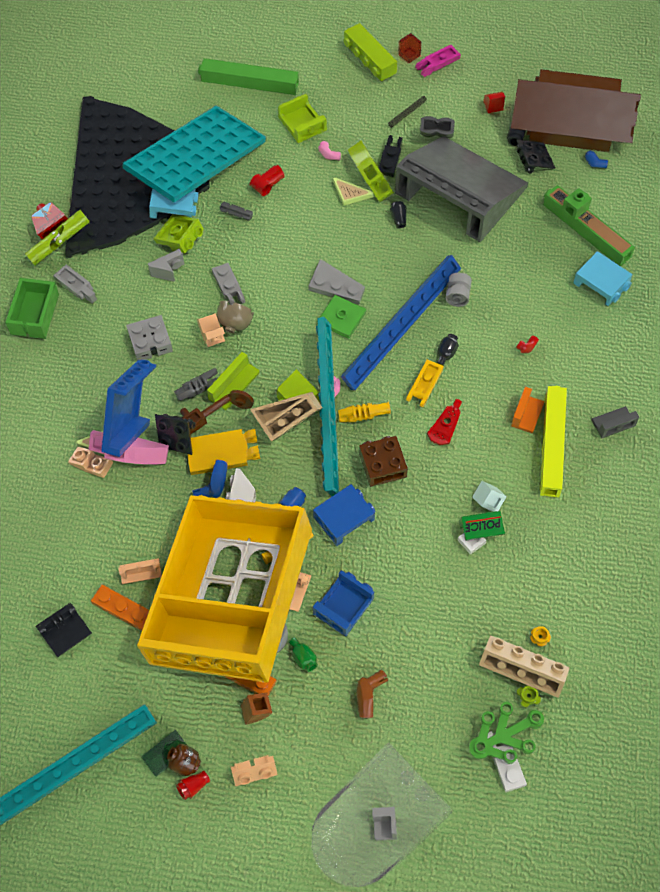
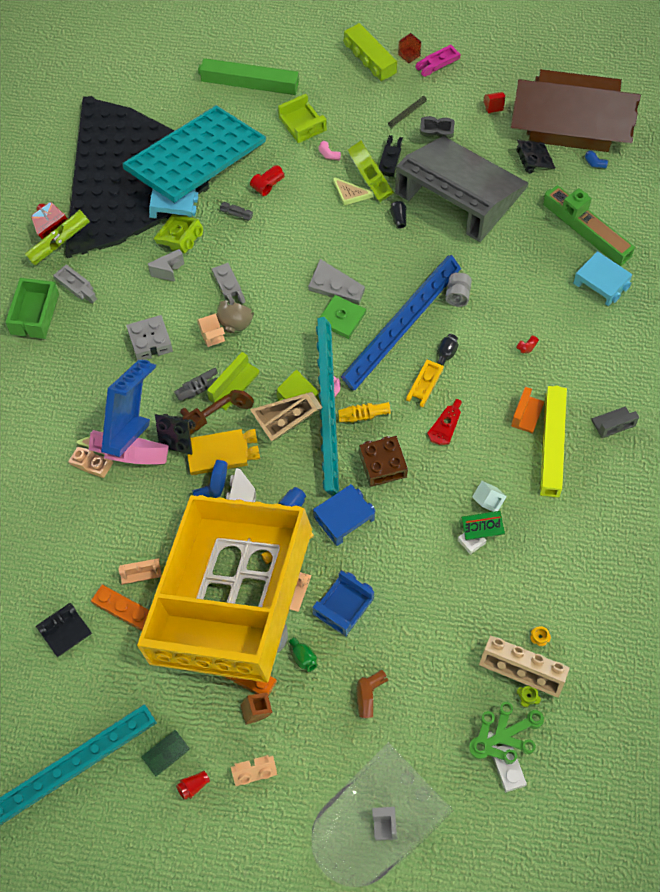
(183, 760): reddish brown head -> none
(514, 135): black brick -> none

